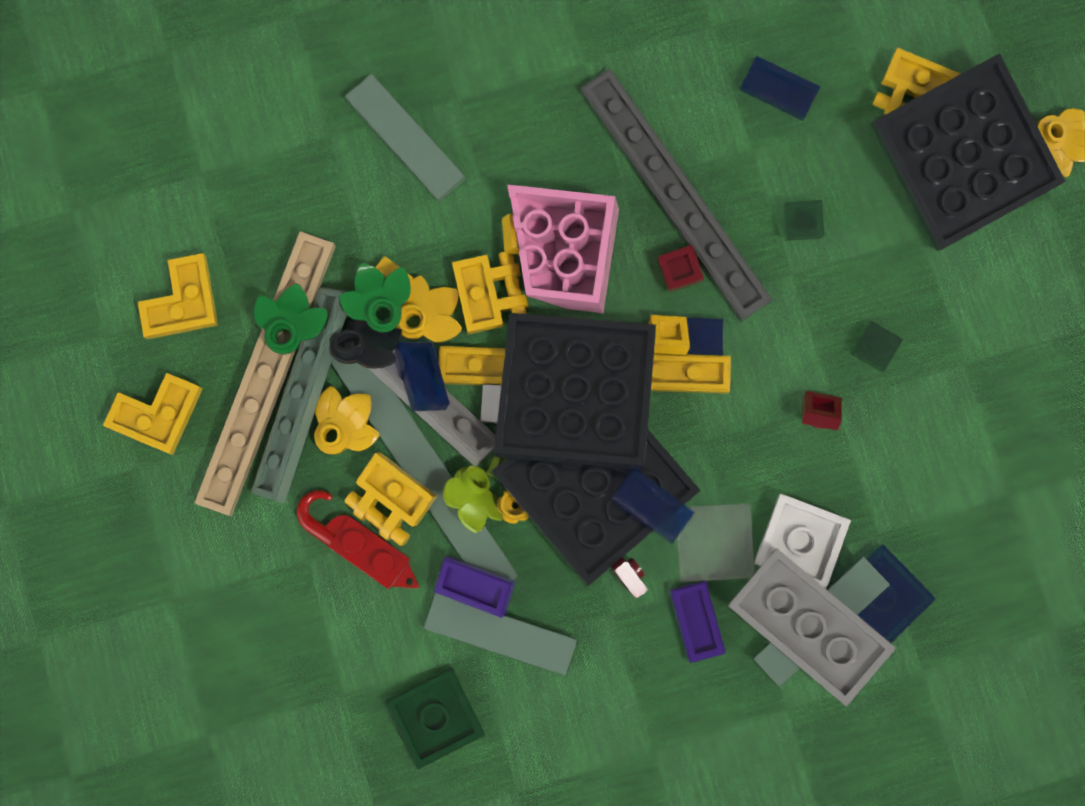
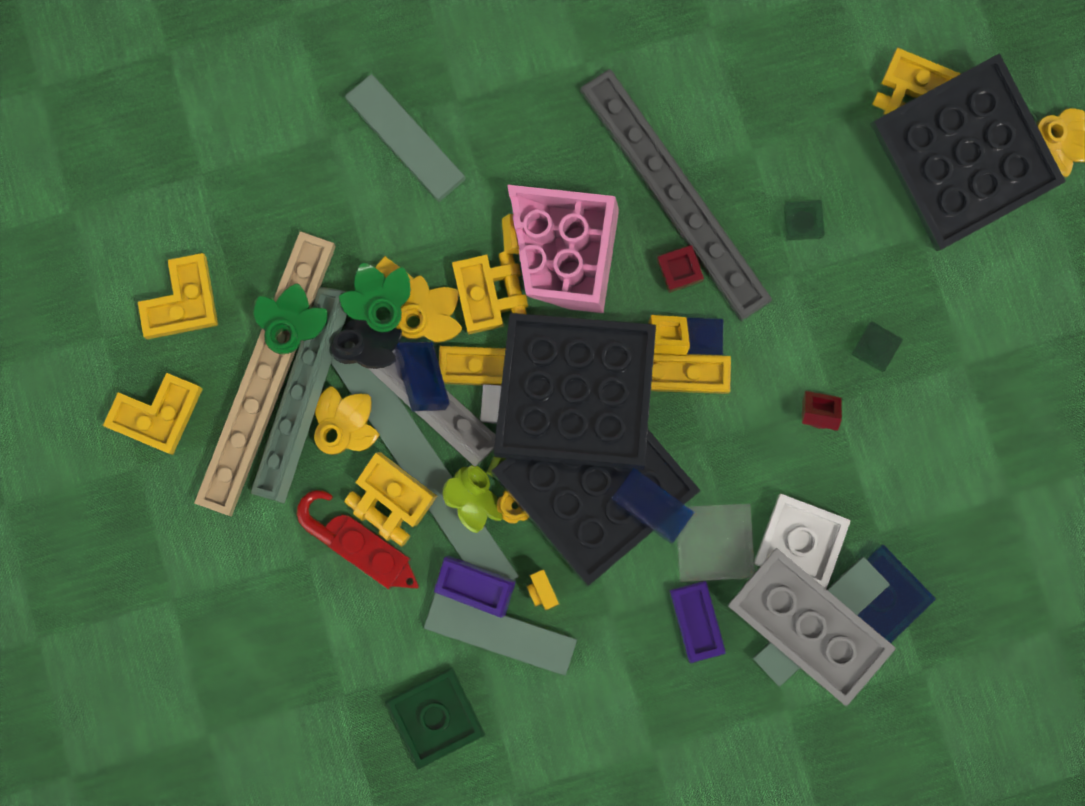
(541, 591): none -> yellow plate
(630, 574): plate -> none
(779, 88): clear blue tile -> none

